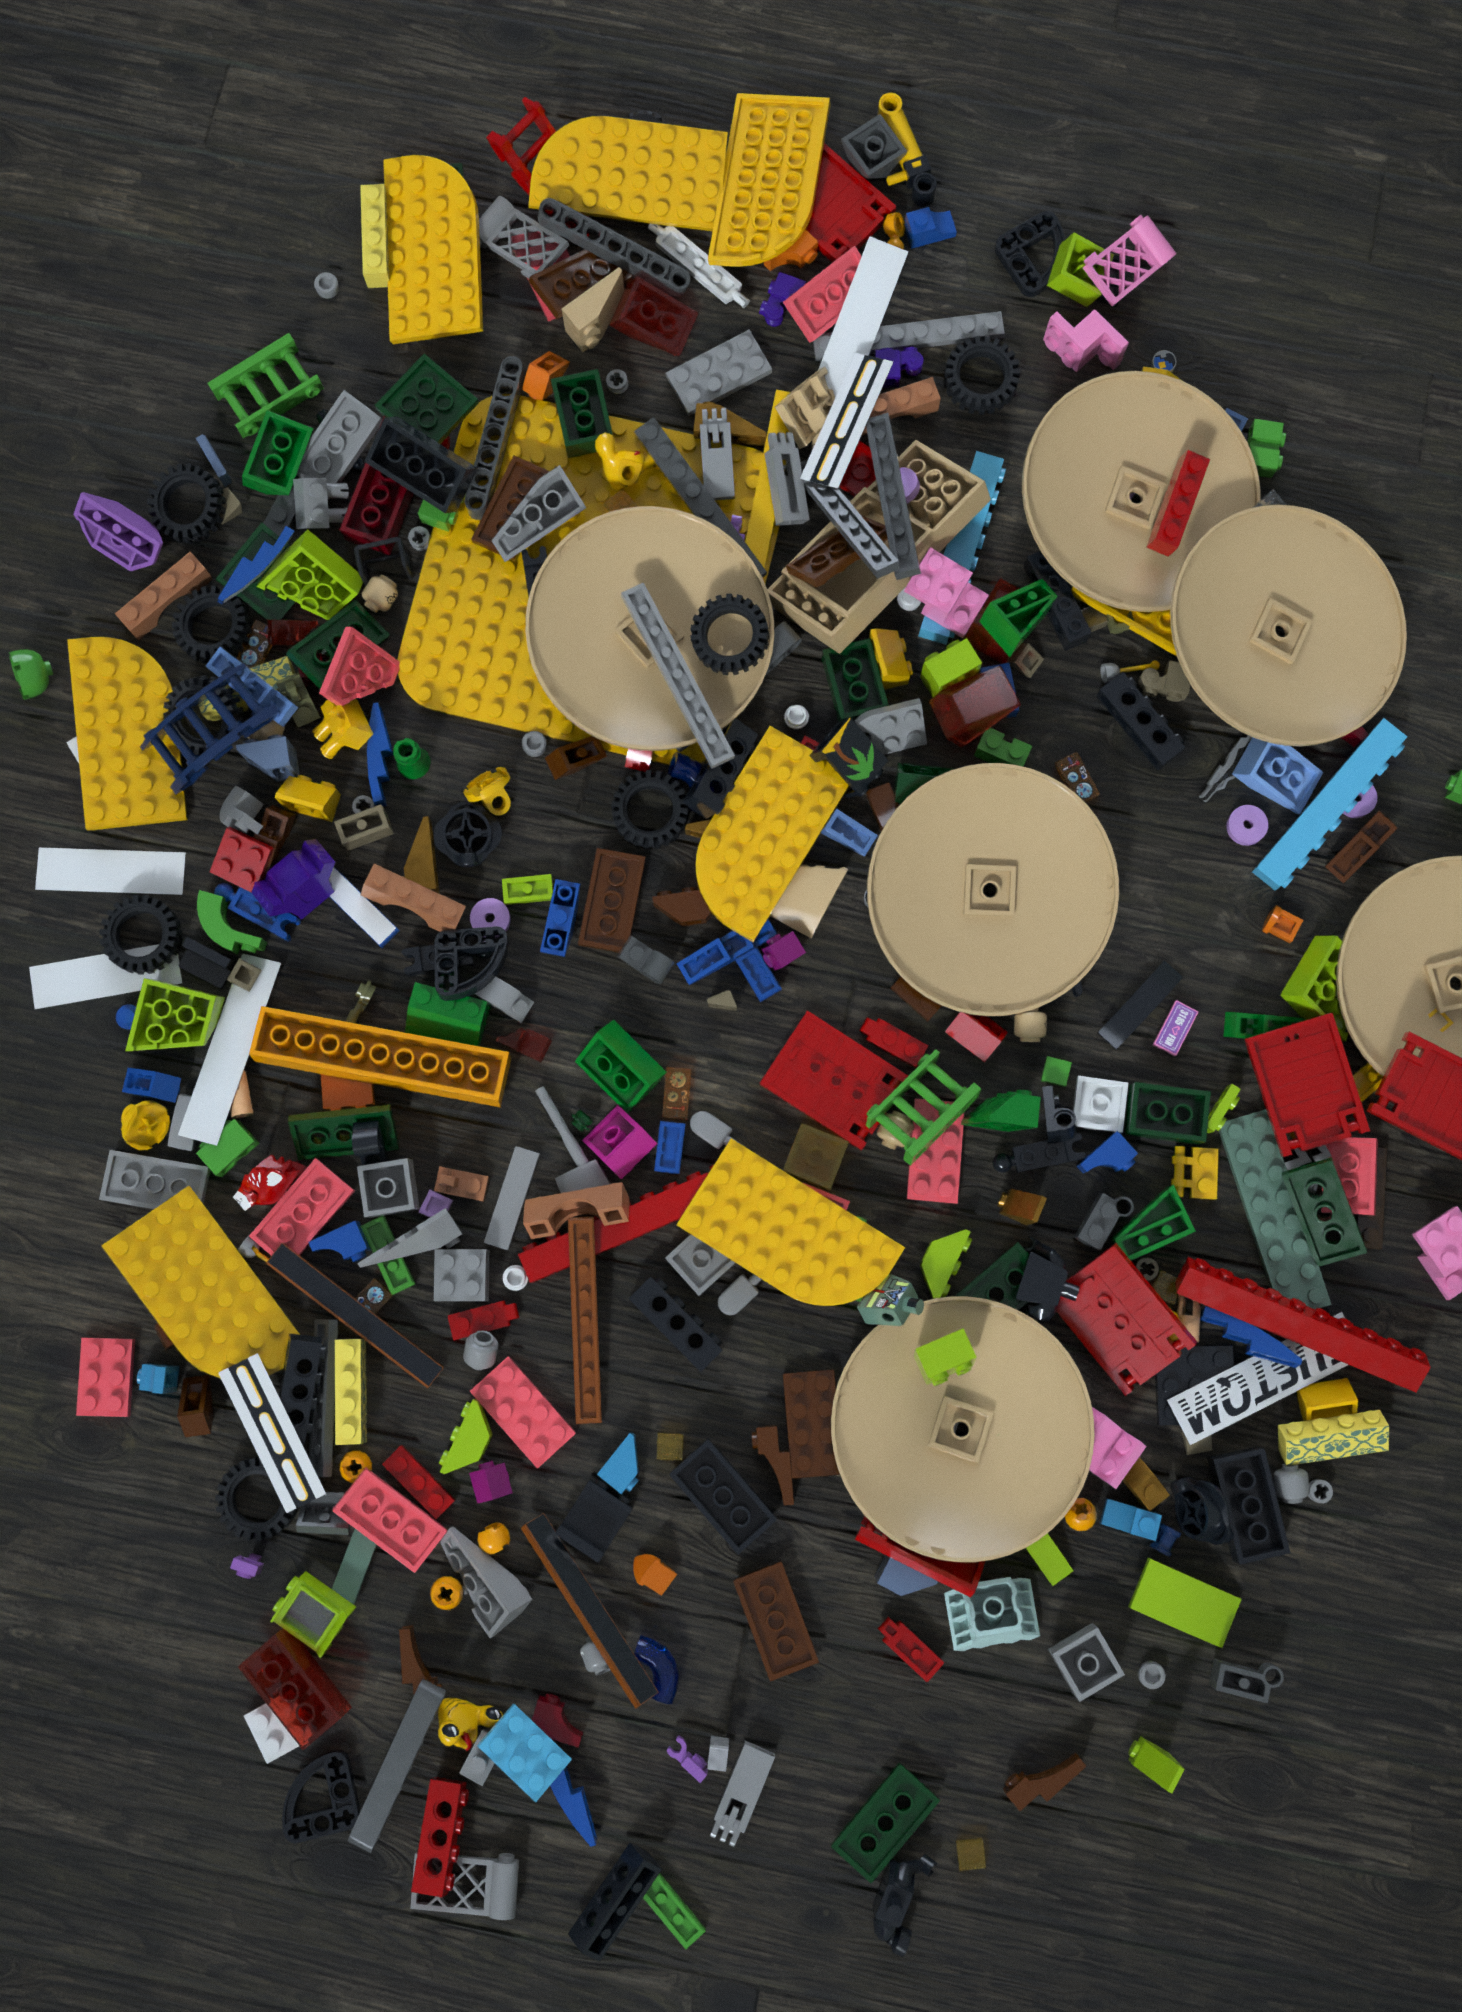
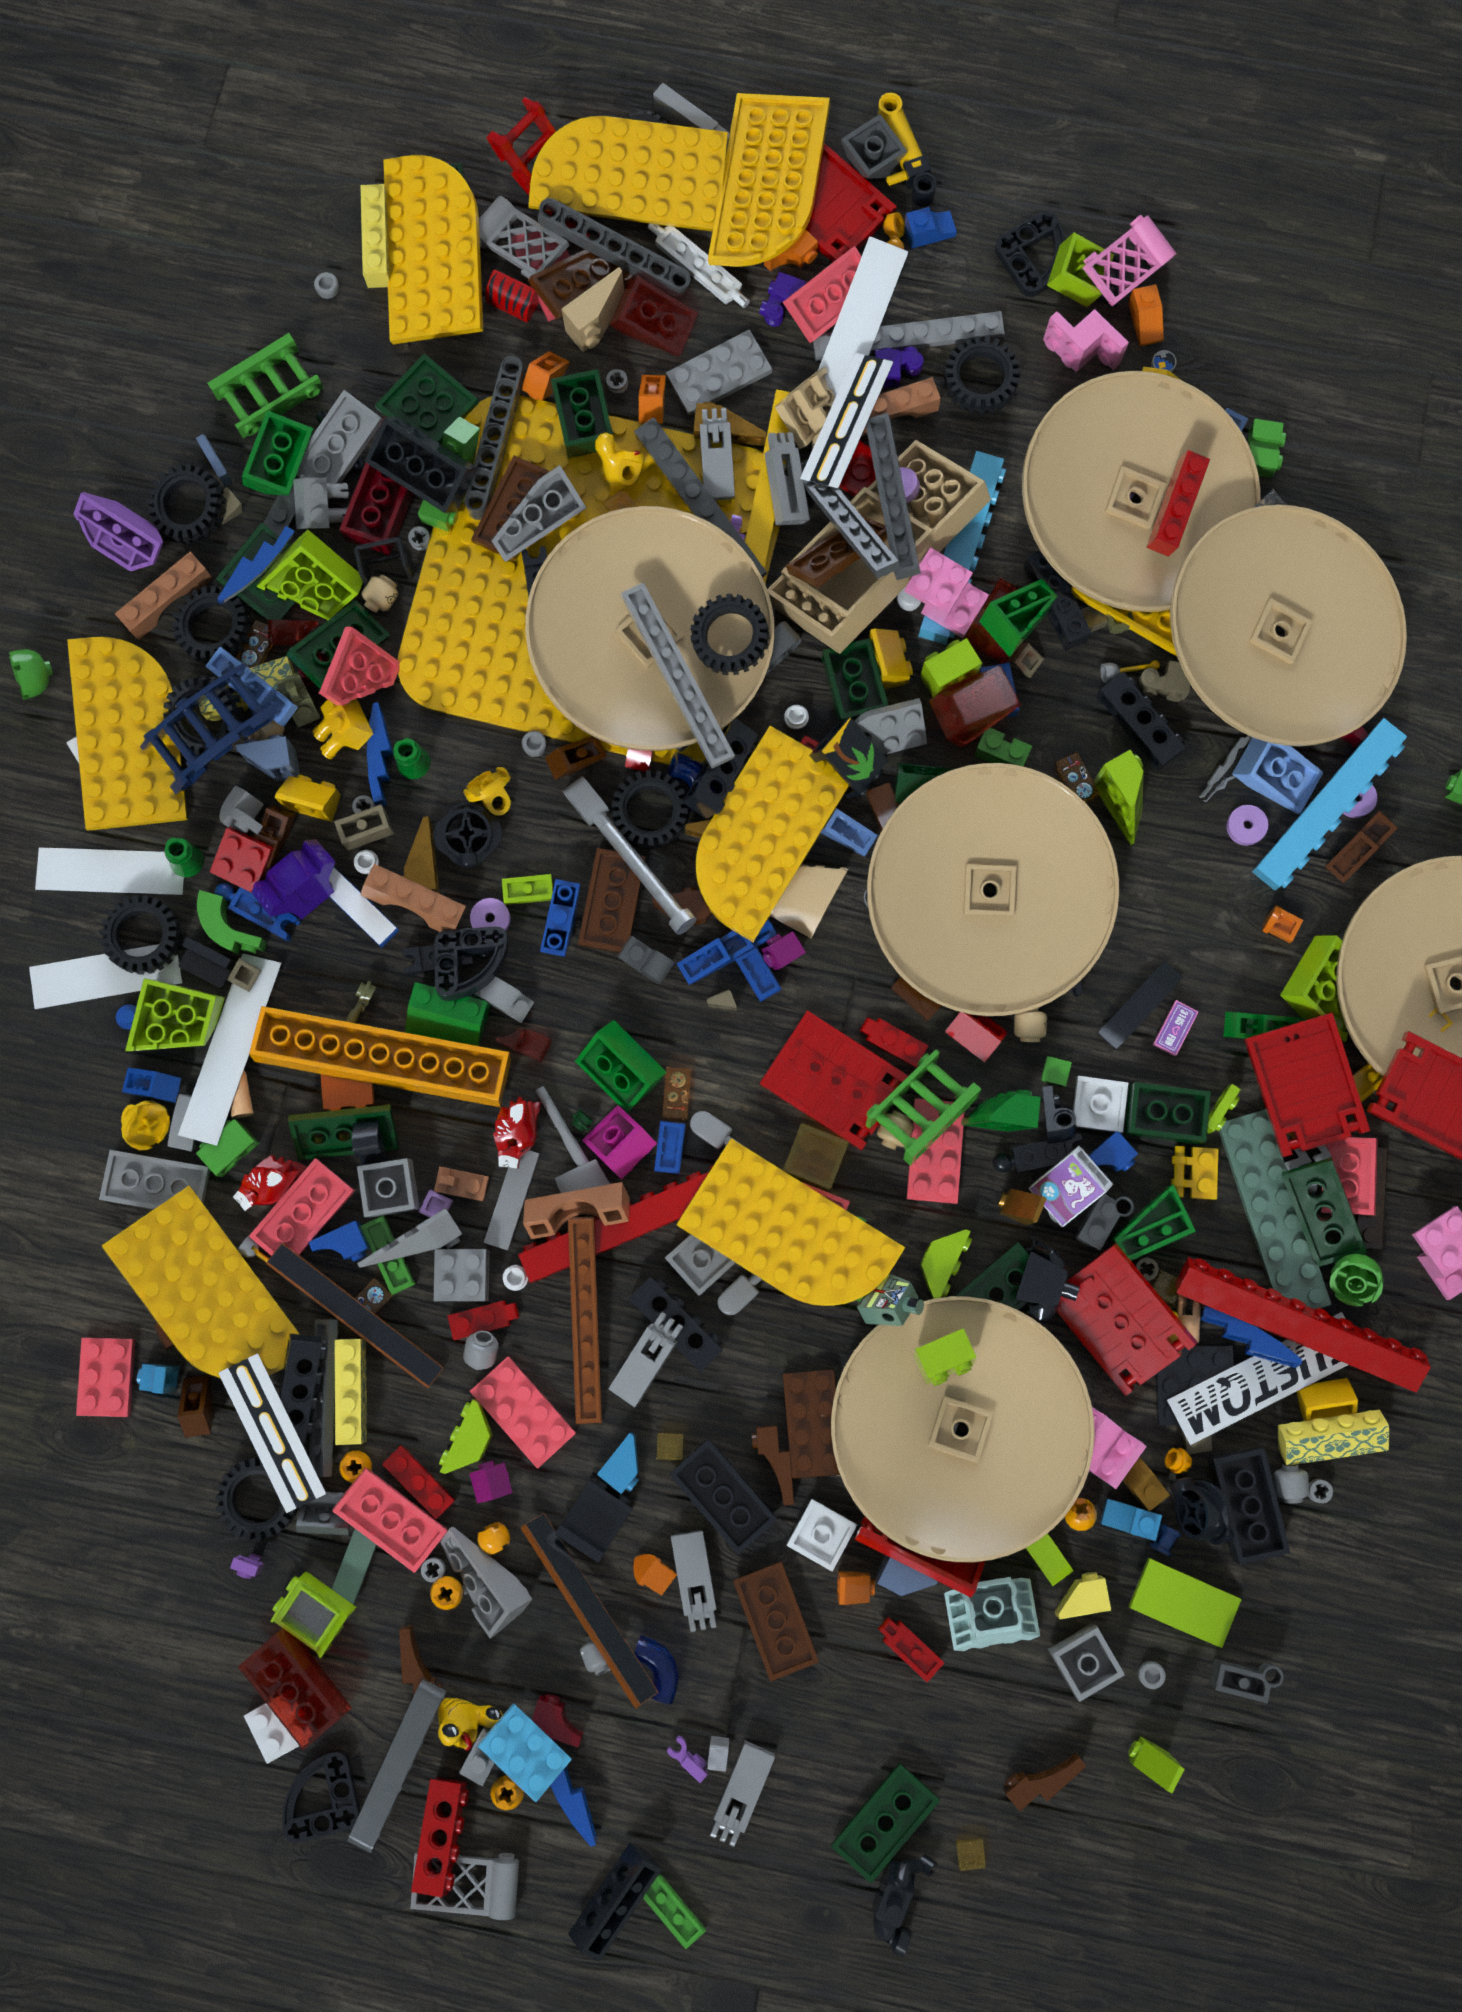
(187, 863): none -> green plant
(364, 861): none -> white plate
(425, 1567): none -> light grey bush
(462, 439): none -> bright green brick
(504, 1802): none -> light orange piece
(511, 296): none -> red brick
(514, 1125): none -> red piece
(594, 811): none -> flat silver piece
(640, 1369): none -> light grey hinge
(652, 398): none -> orange arch
(682, 112): none -> light grey hinge
(694, 1571): none -> light grey hinge
(821, 1534): none -> white plate
(854, 1587): none -> orange slope
(1071, 1186): none -> brick
(1085, 1597): none -> light yellow slope
(1122, 792): none -> lime wedge
(1147, 314): none -> orange slope
(1178, 1460): none -> light orange plate
(1356, 1280): none -> bright green cylinder

